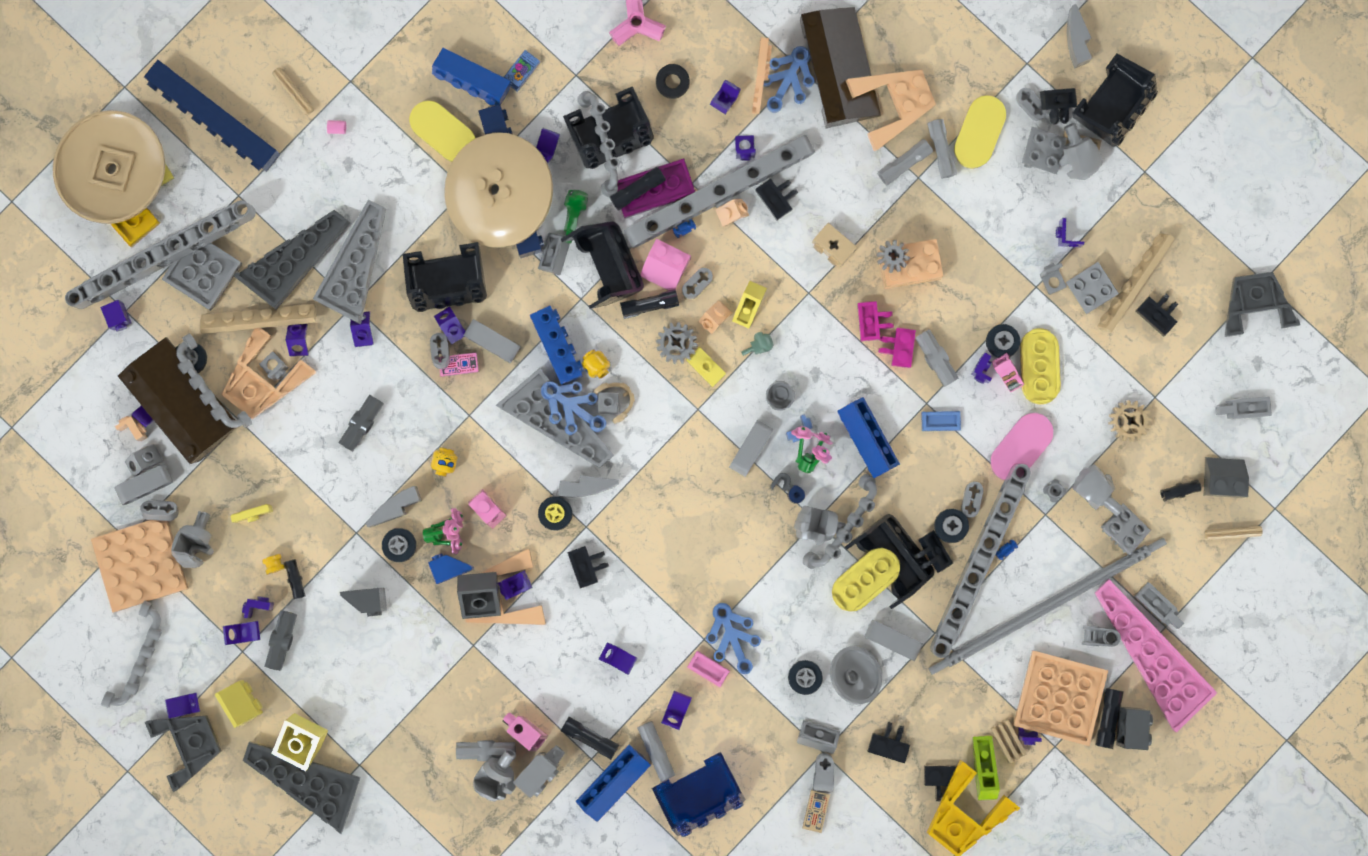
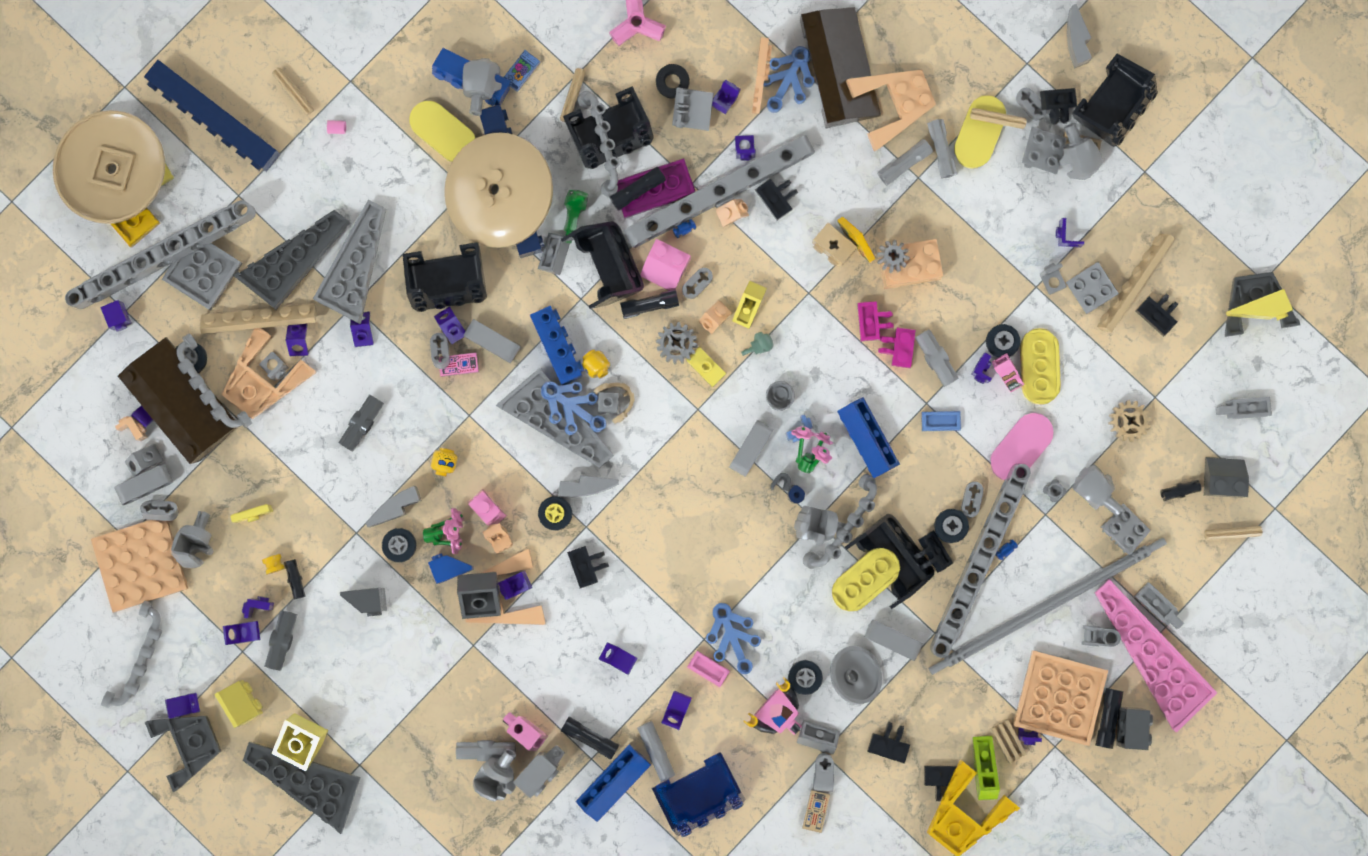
(480, 82): none -> light grey piece
(498, 537): none -> light nougat bracket
(547, 143): dark purple bracket -> none
(573, 92): none -> tan axle
(692, 109): none -> light grey hinge
(777, 712): none -> torso
(856, 238): none -> yellow tile
(998, 118): none -> tan axle
(1267, 307): none -> light yellow slope

